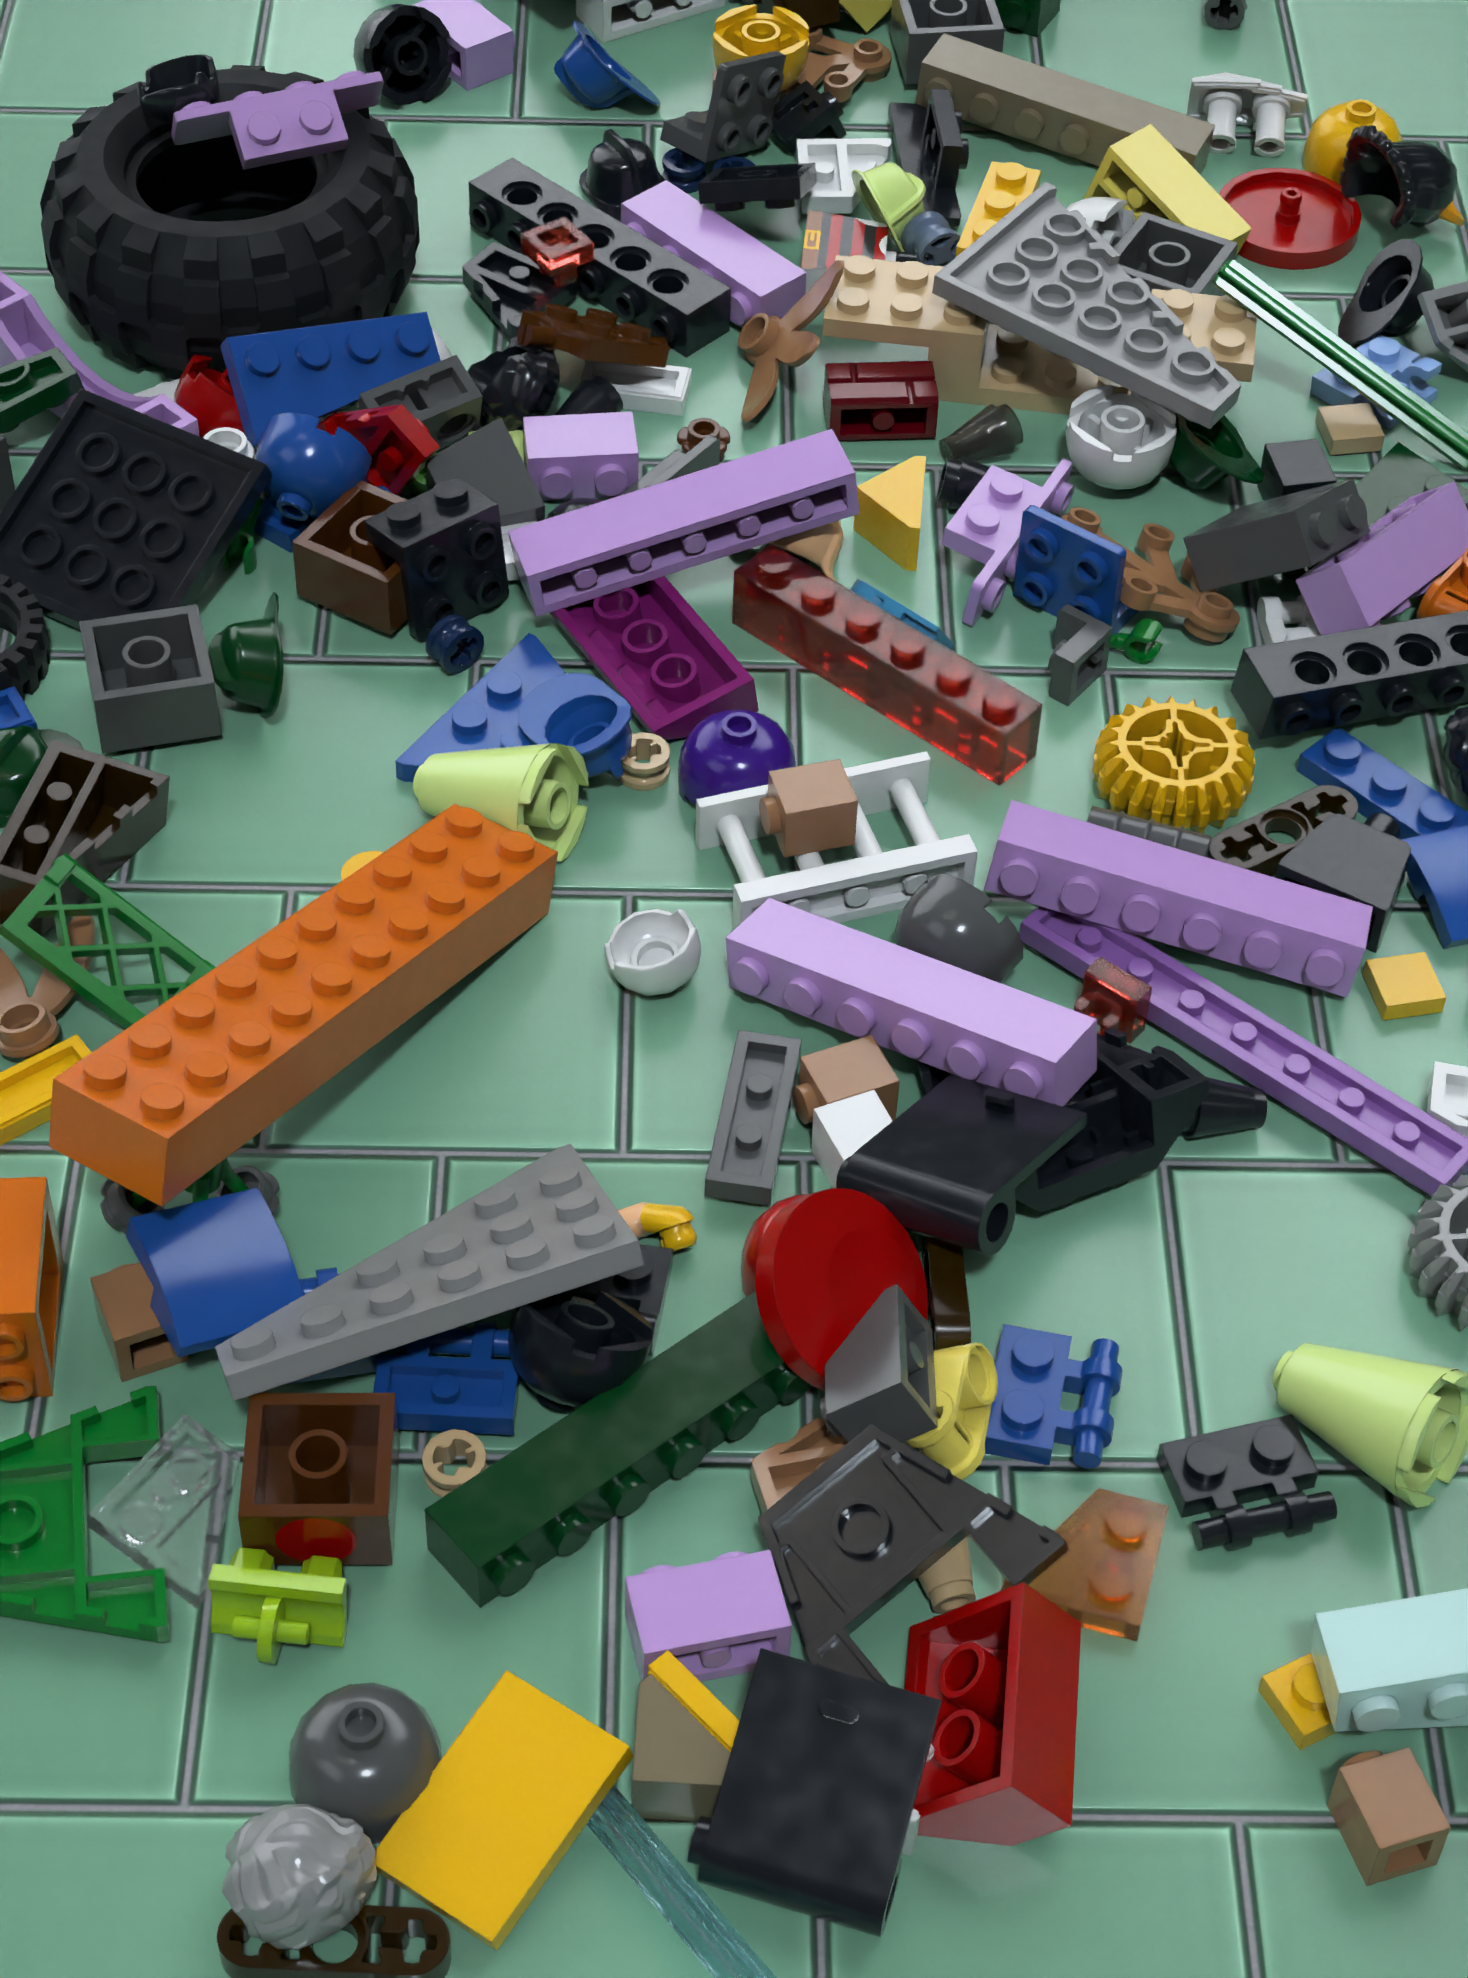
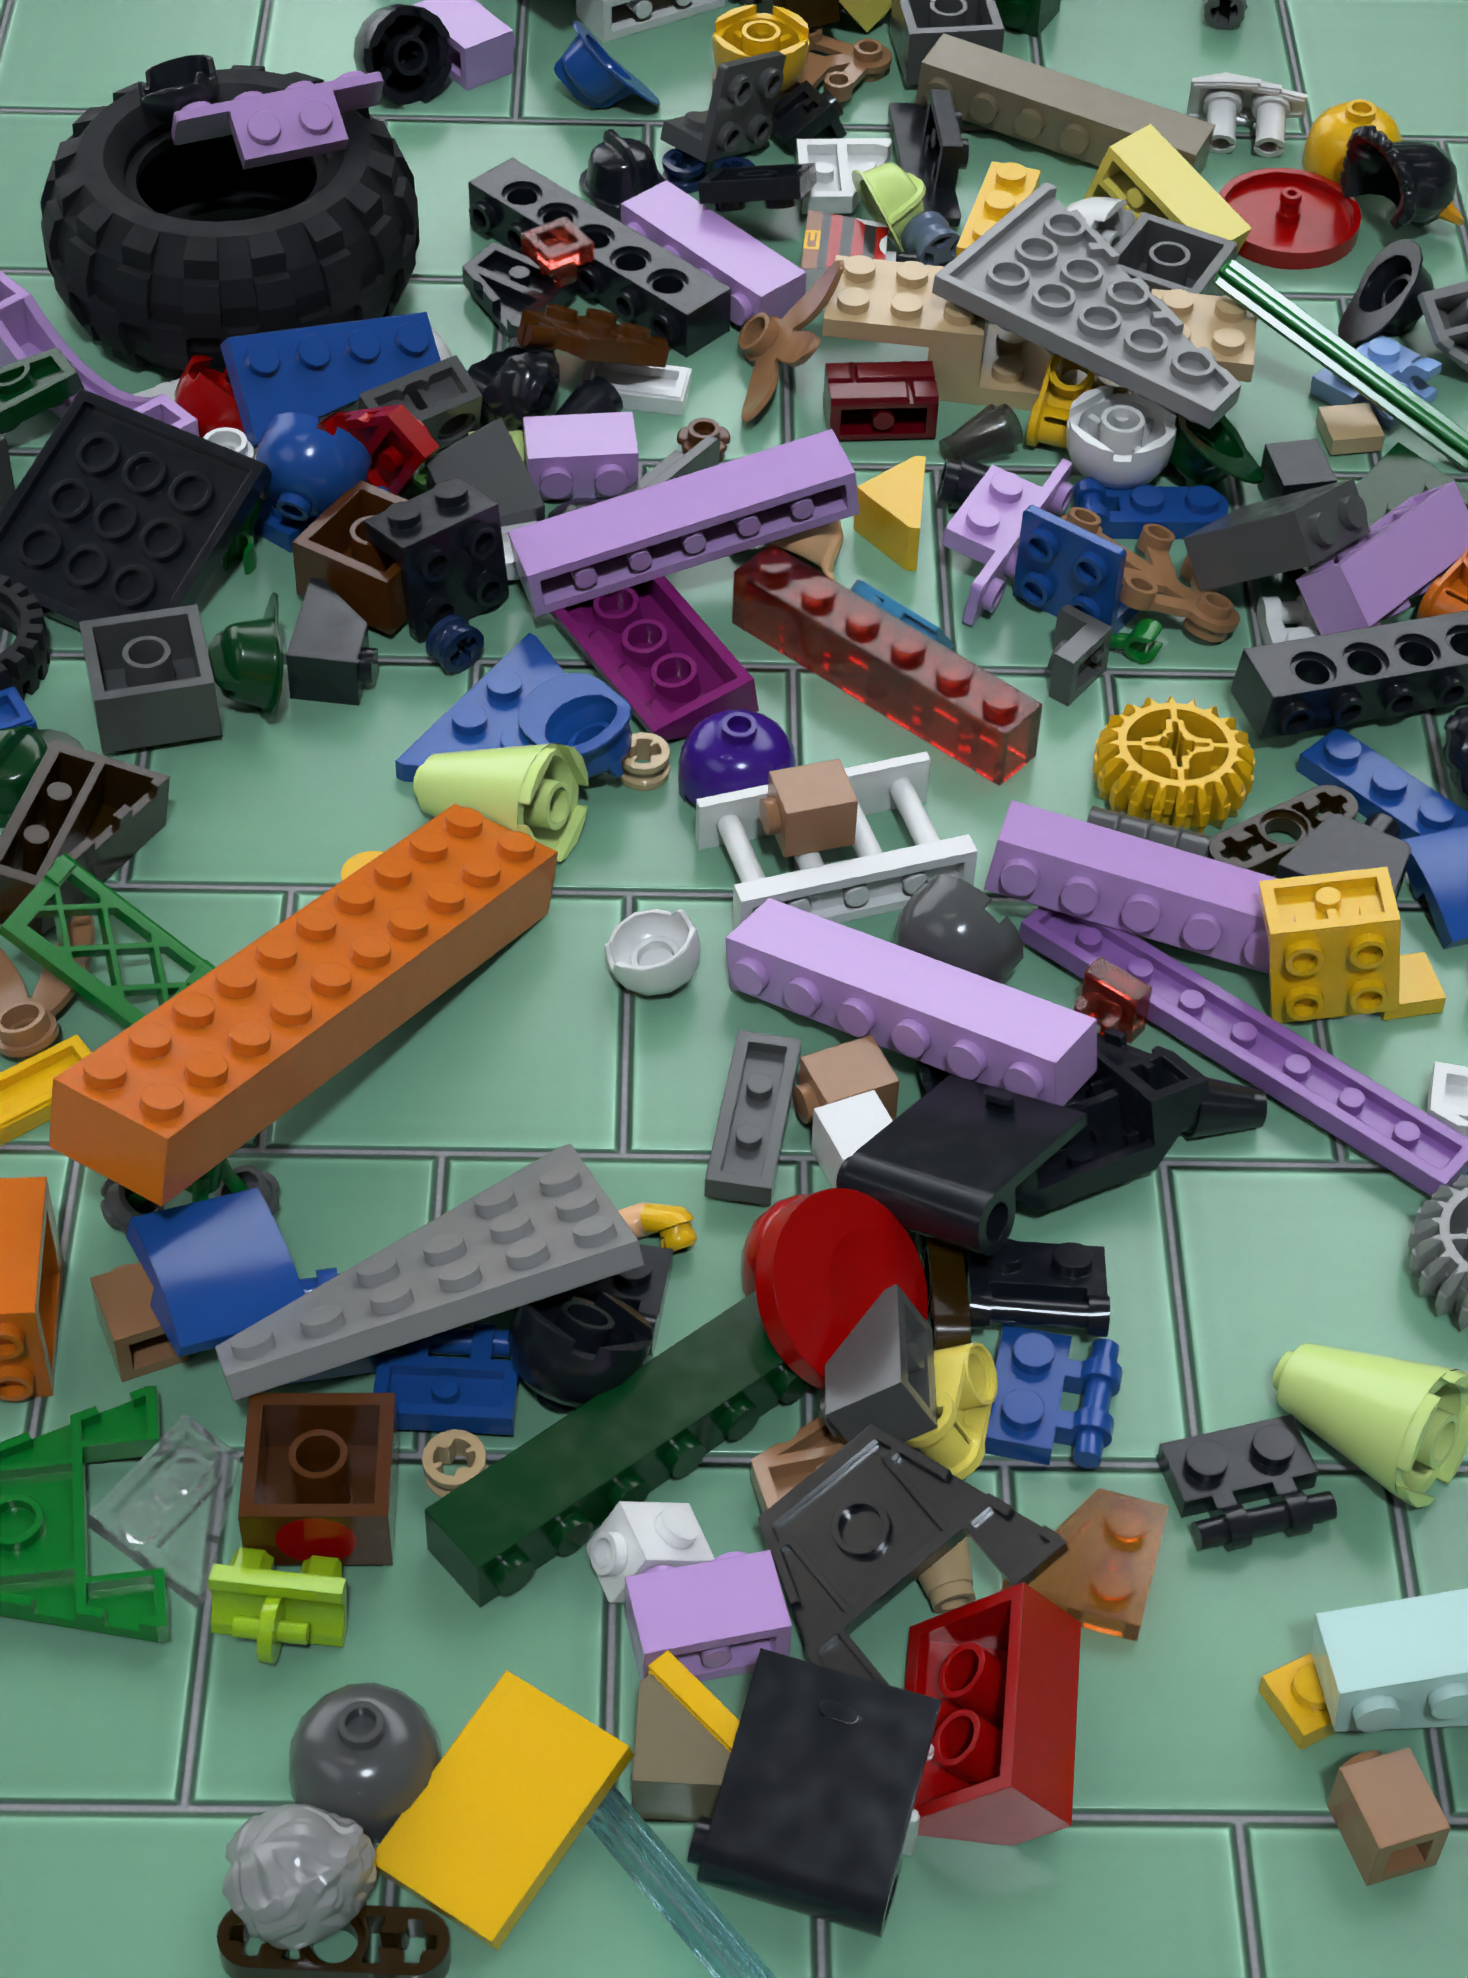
(329, 650): none -> black slope
(643, 1537): none -> white bracket
(1040, 1287): none -> black plate
(1053, 405): none -> yellow piece
(1128, 510): none -> blue plate
(1332, 944): none -> yellow bracket

